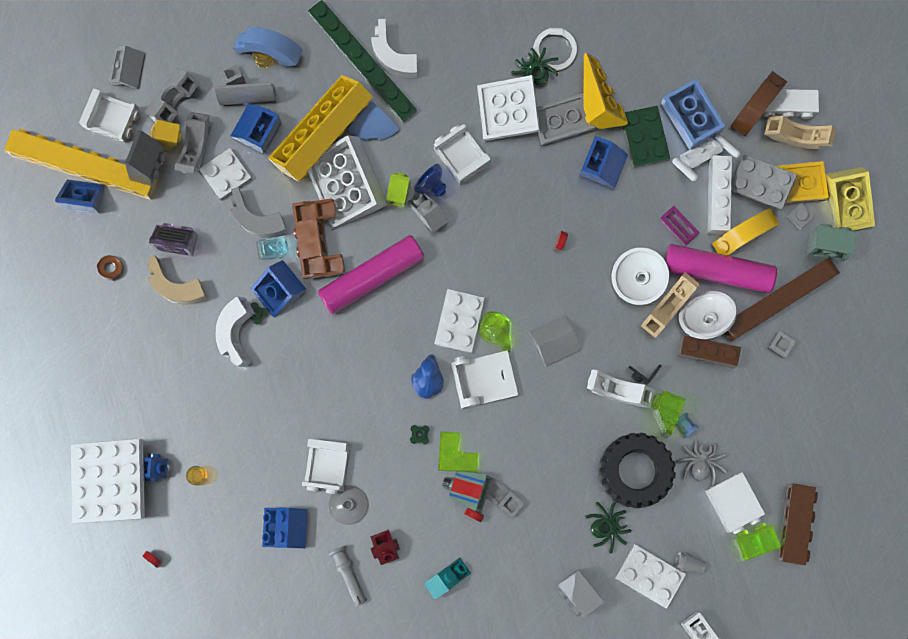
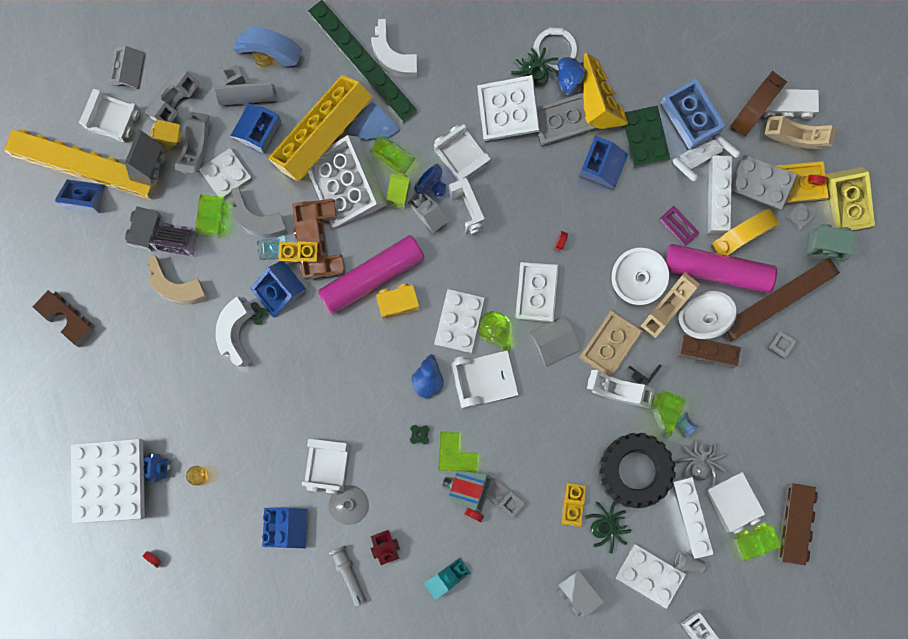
(76, 328): none -> reddish brown arch
(109, 259): dark orange piece -> none
(142, 227): none -> dark grey brick
(210, 216): none -> clear neon green brick
(298, 251): none -> yellow slope
(392, 154): none -> clear neon green brick
(397, 301): none -> yellow brick
(463, 189): none -> white panel
(537, 292): none -> white tile
(570, 74): none -> blue hair
(573, 505): none -> yellow slope
(610, 344): none -> tan tile
(693, 516): none -> white brick
(817, 180): none -> red tile

